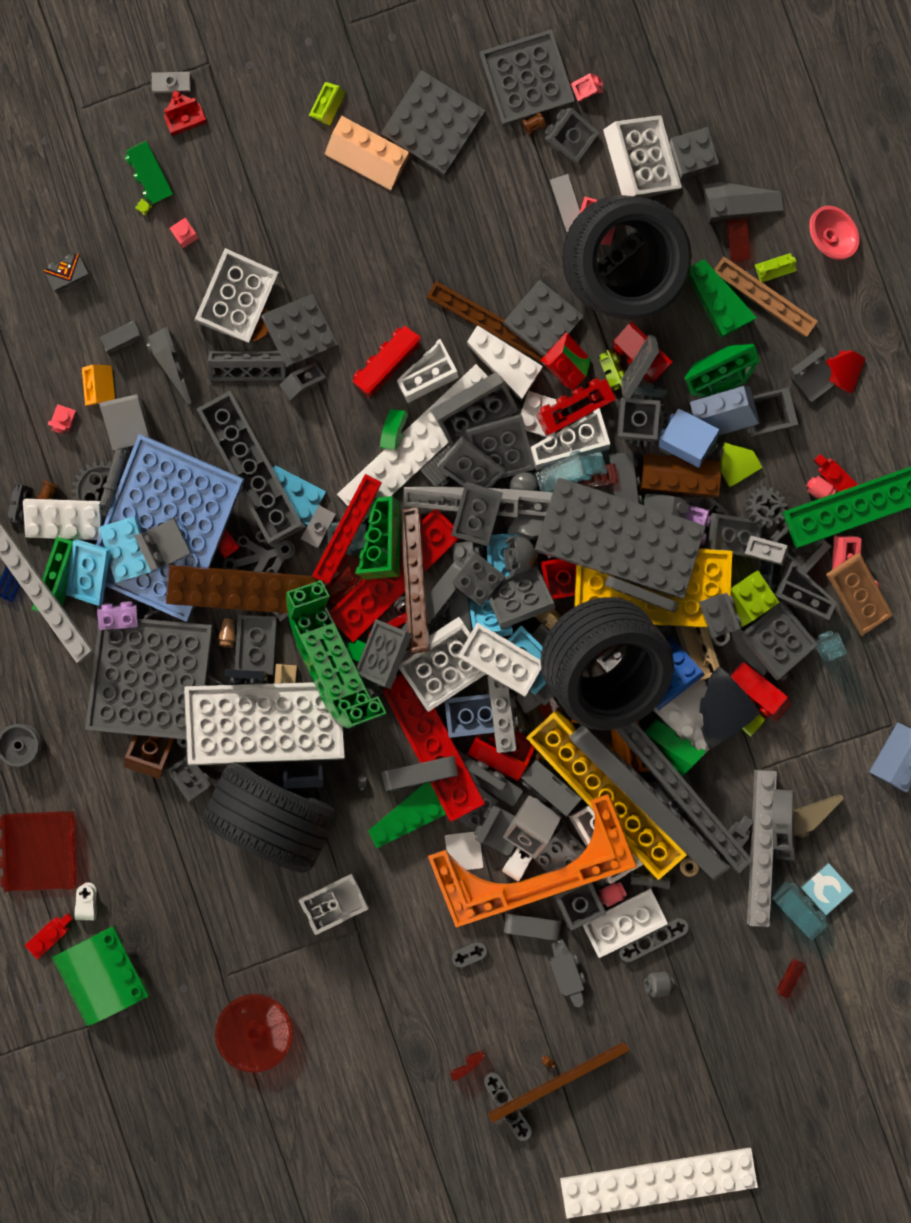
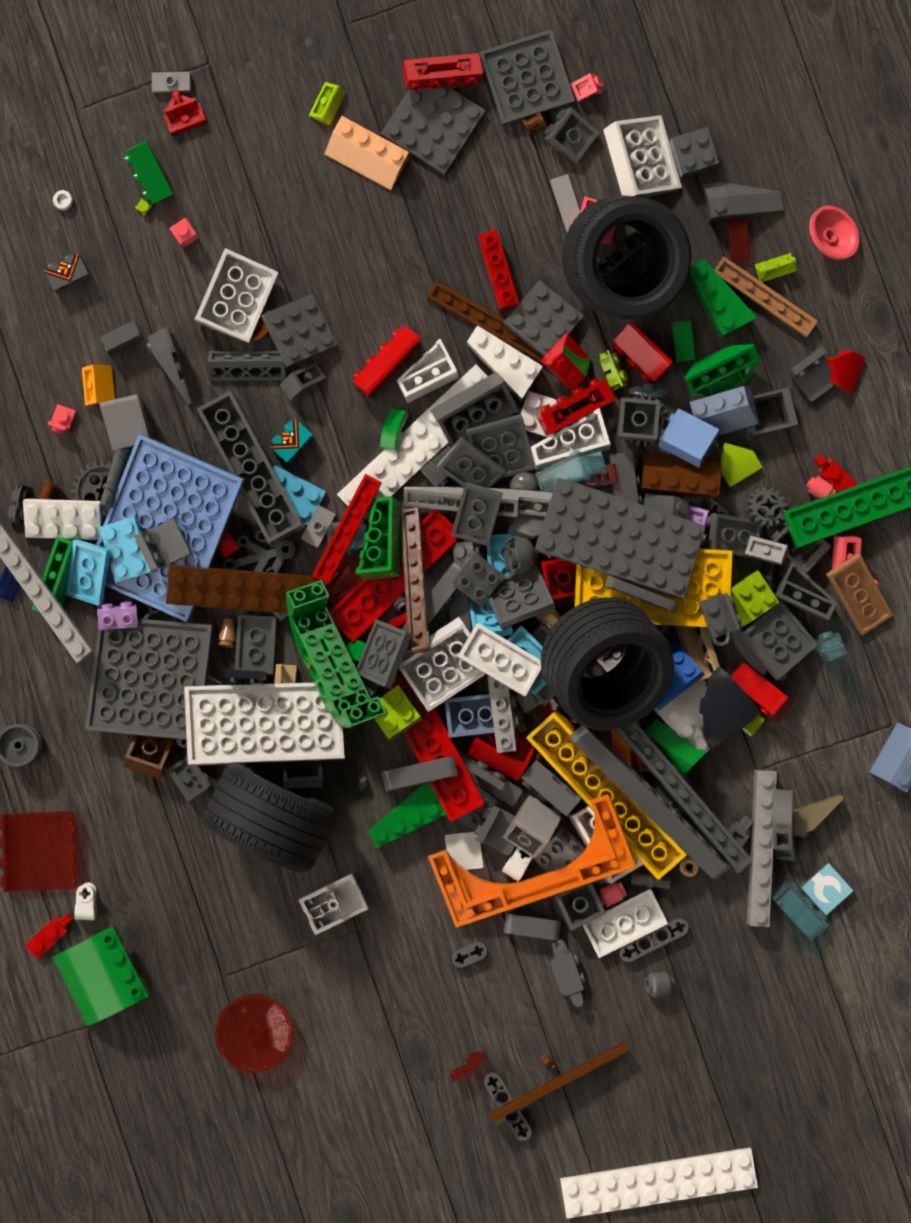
(63, 200): none -> white tile
(291, 441): none -> brick
(400, 713): none -> lime brick
(442, 71): none -> red brick
(498, 270): none -> red brick
(639, 366): dark grey tile -> none
(683, 340): none -> green slope
(790, 978): clear red slope -> none

